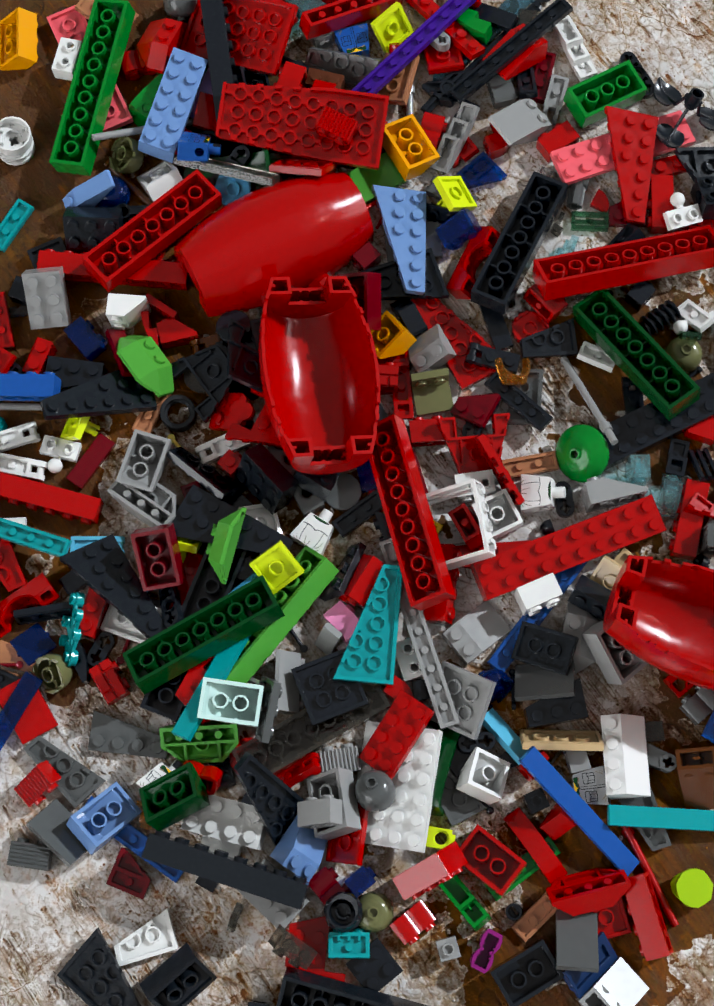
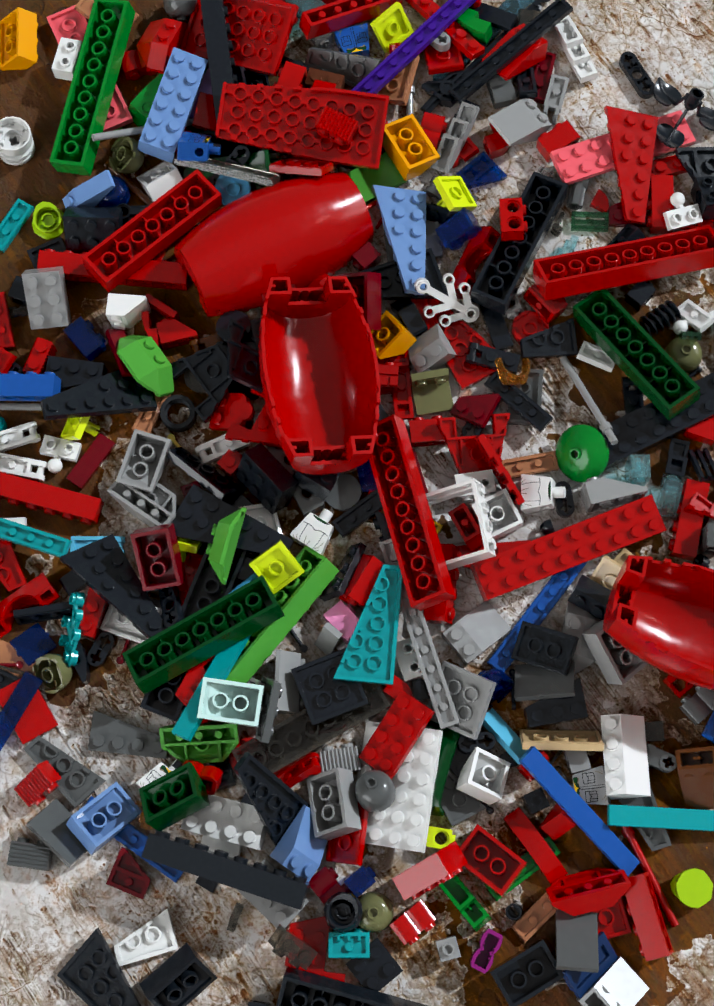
(47, 221): none -> lime hat
(109, 681): red brick -> none
(319, 812): light grey brick -> none
(449, 301): none -> white plant
(510, 219): none -> red brick
(538, 594): white brick -> none
(614, 88): green brick -> none

